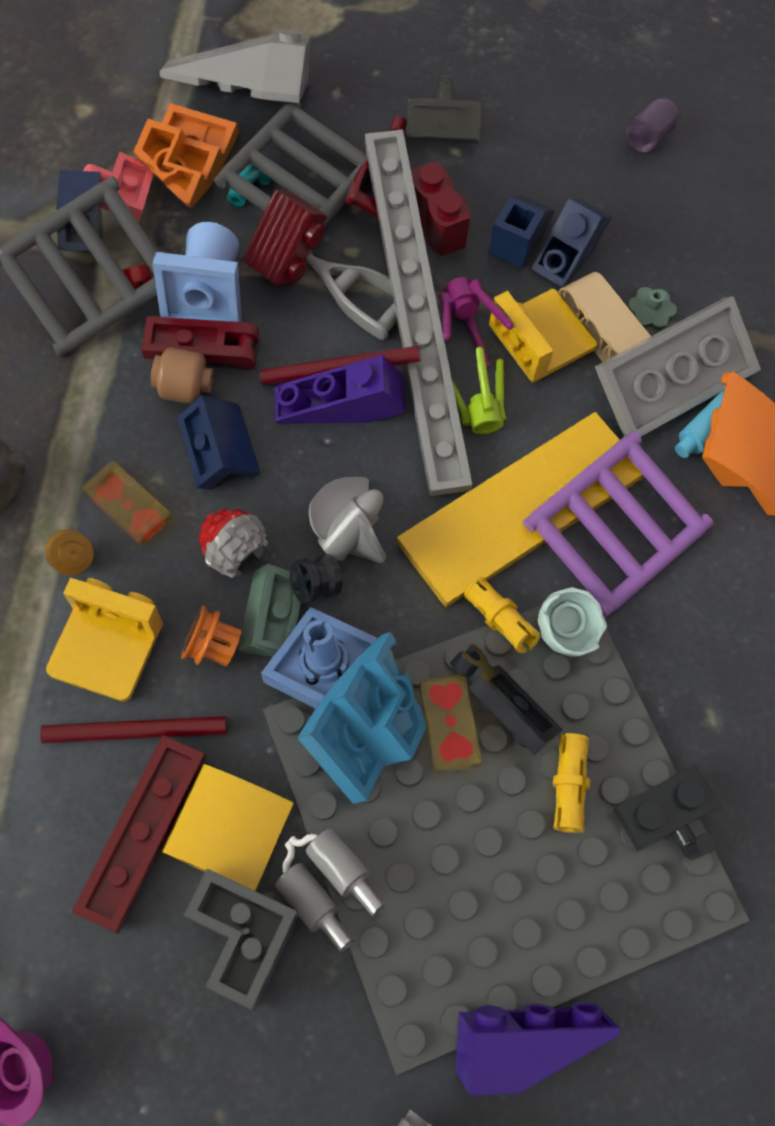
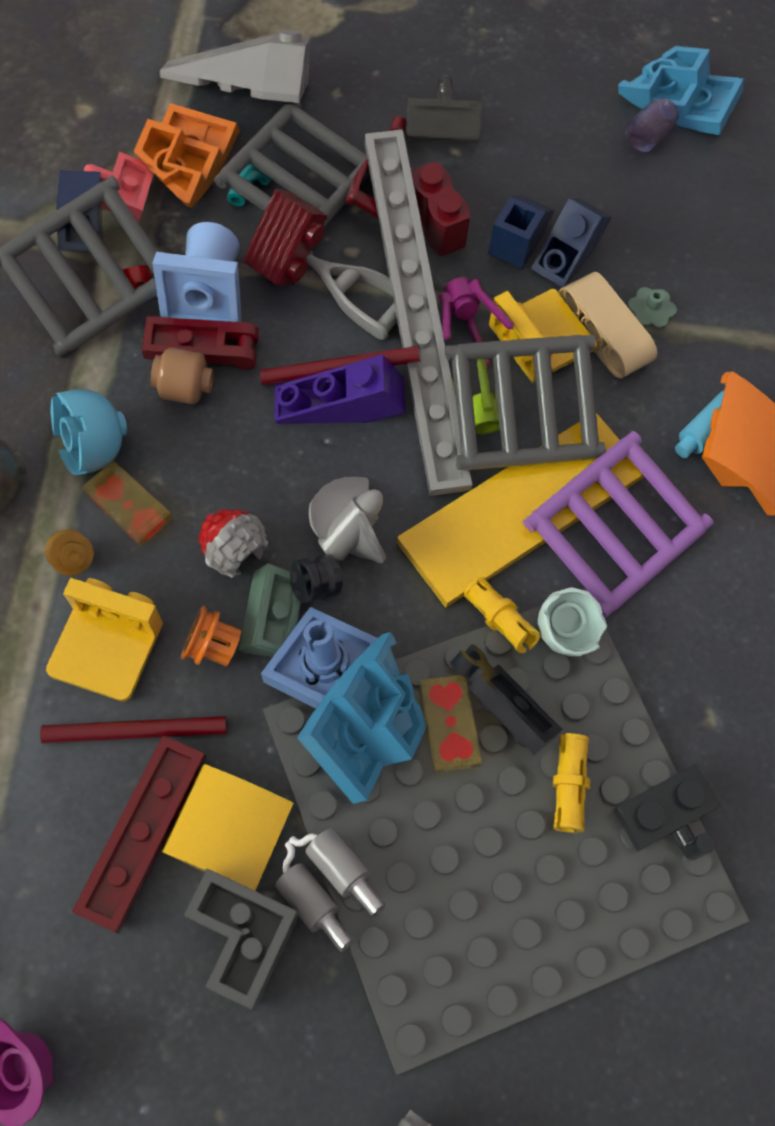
(88, 429): none -> medium azure cylinder
(216, 441): dark blue panel -> none
(510, 453): none -> dark grey bar
(518, 1048): dark purple slope -> none
(677, 367): light grey plate -> none
(684, 79): none -> dark azure slope

